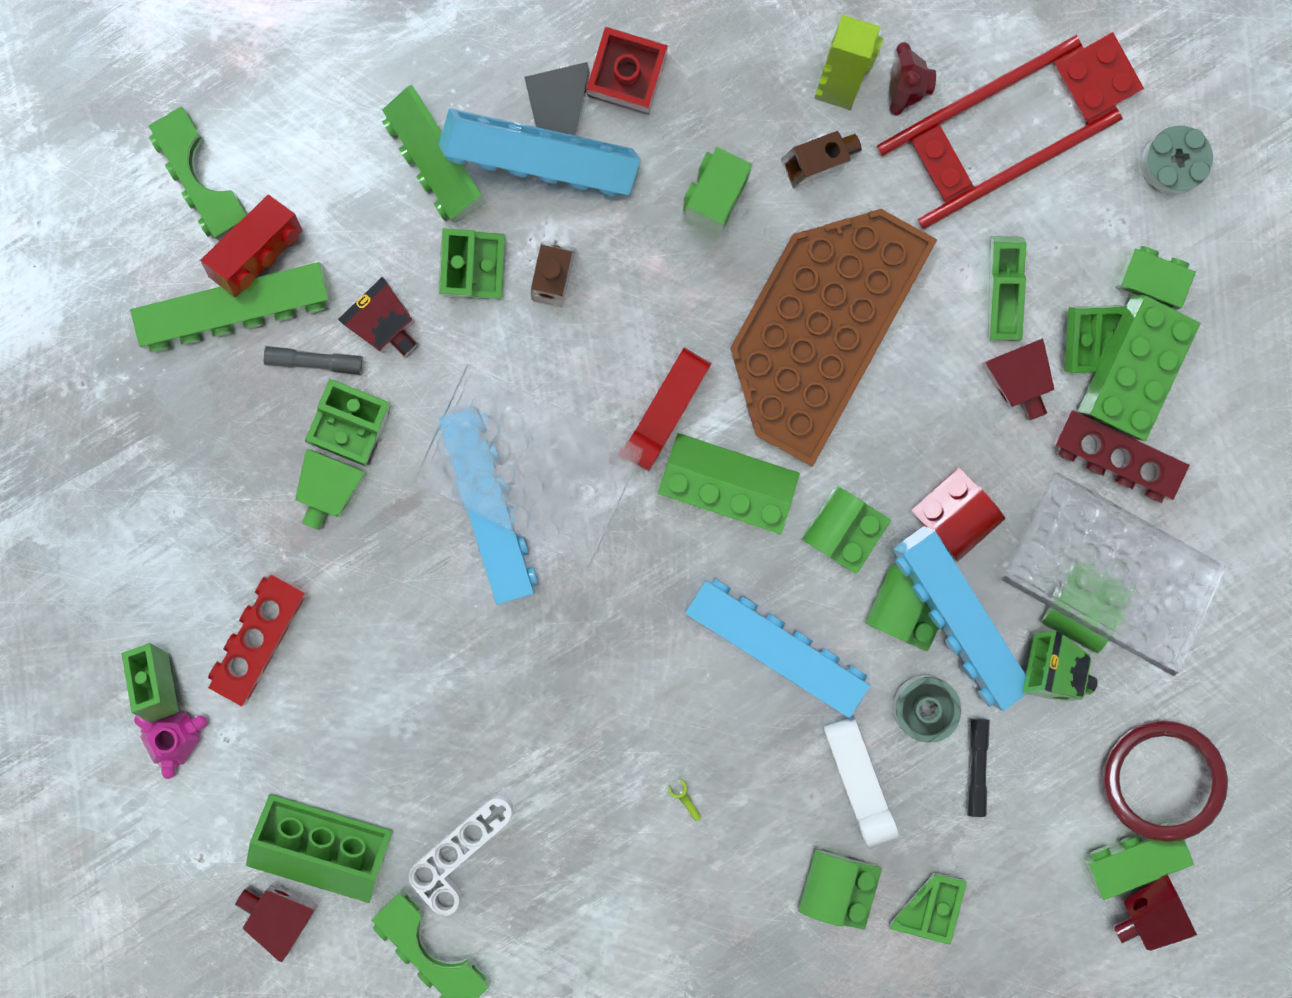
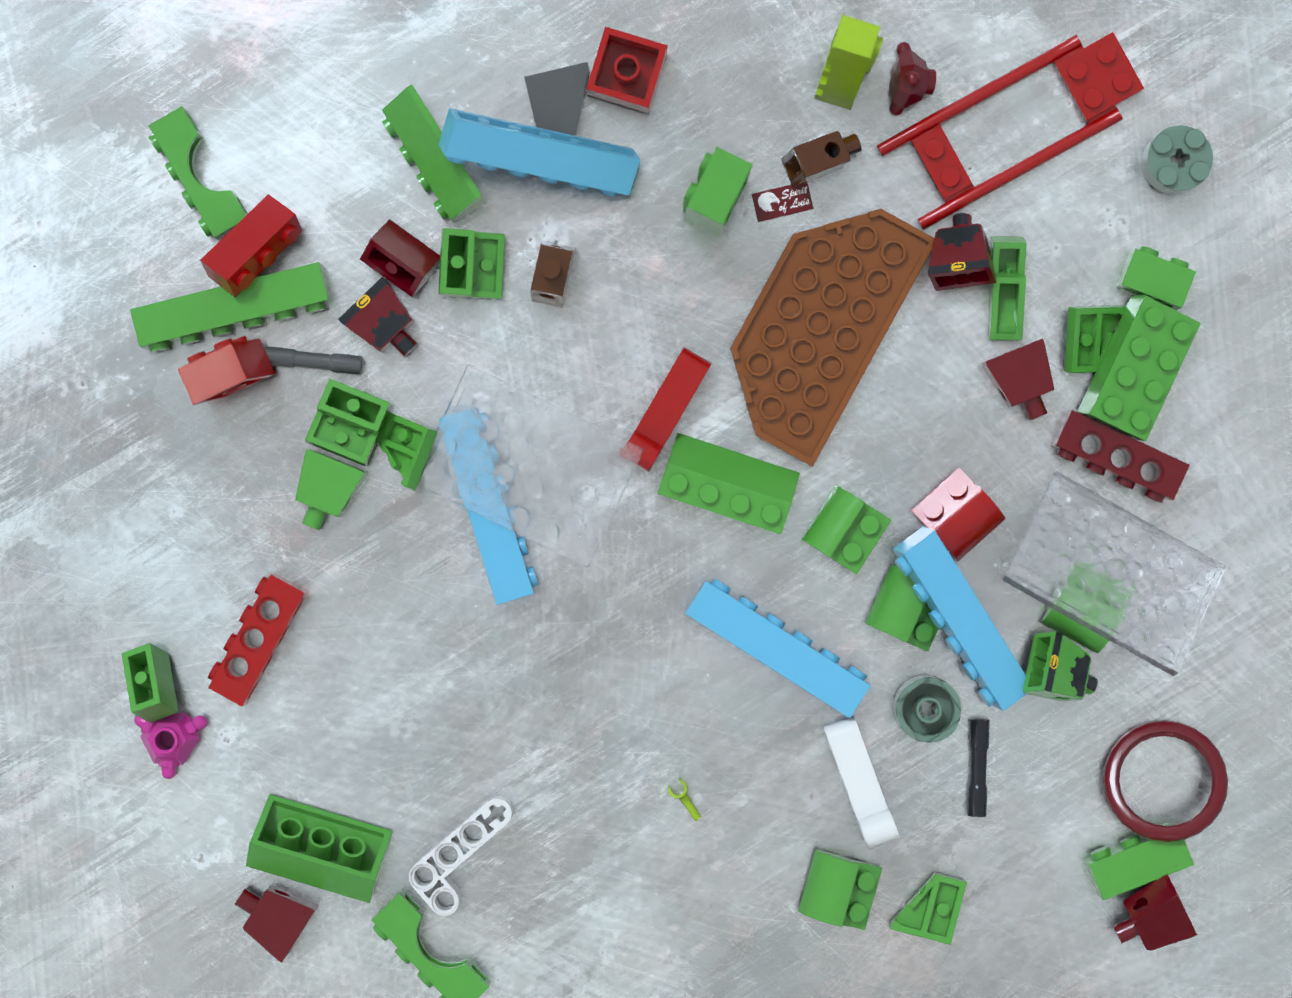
(225, 370): none -> brick
(400, 258): none -> dark red brick
(406, 447): none -> bright green wing
(782, 202): none -> dark red sticker
(961, 256): none -> dark red torso

